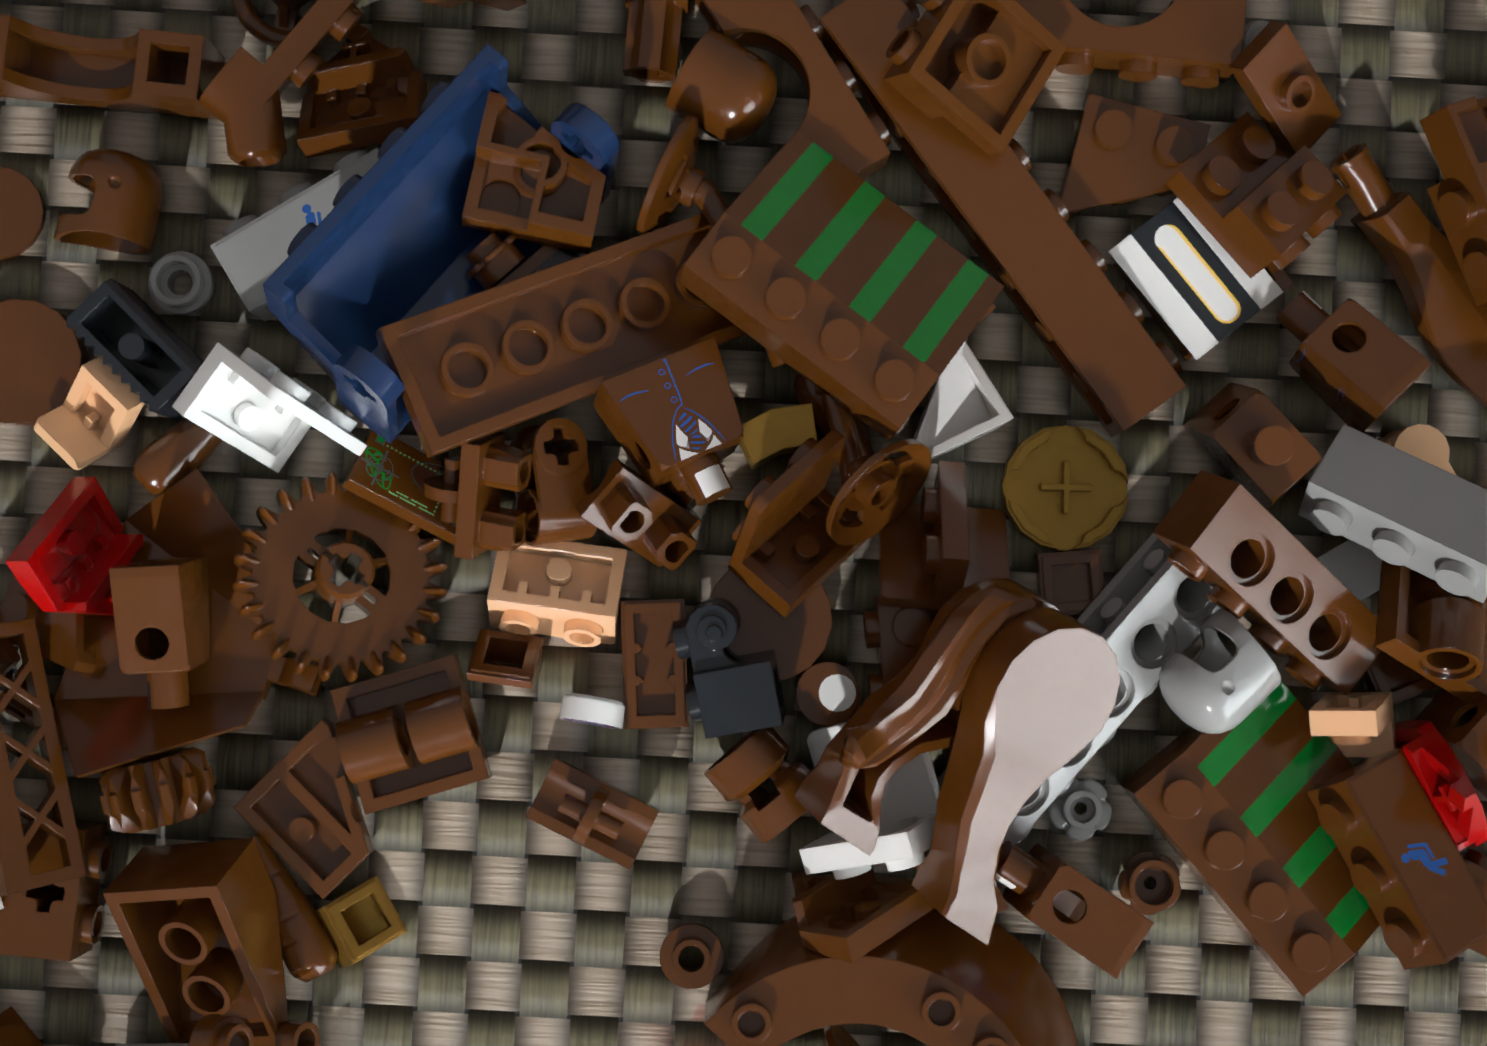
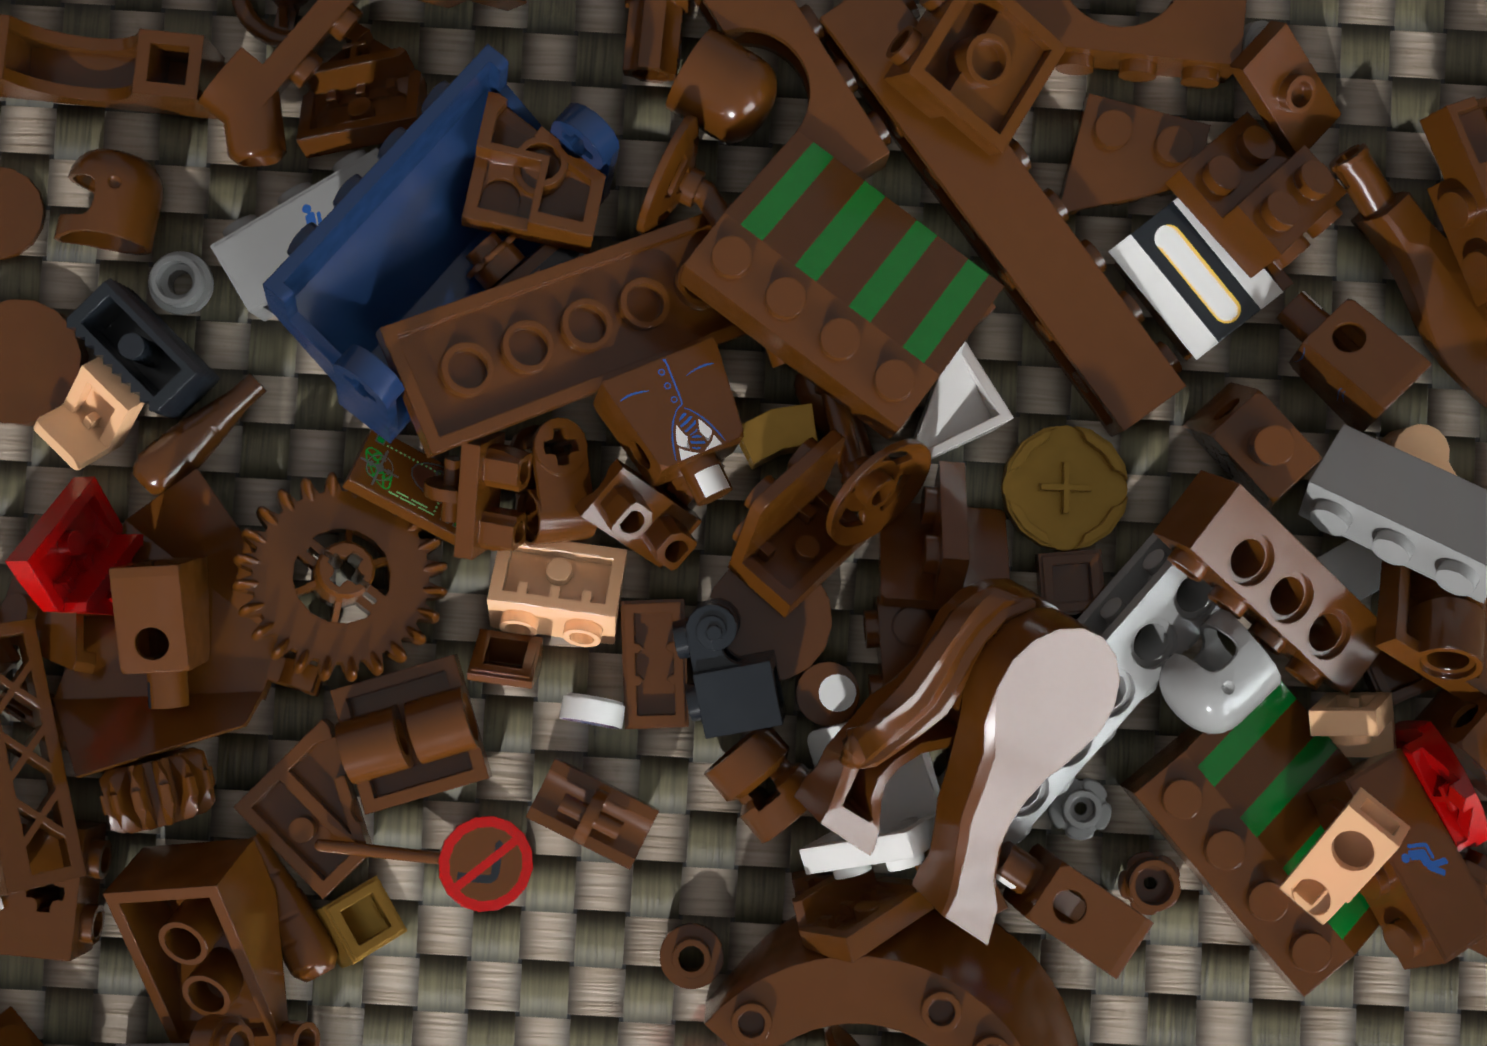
(260, 407): white bracket -> none
(479, 864): none -> piece
(1345, 856): none -> light nougat leg

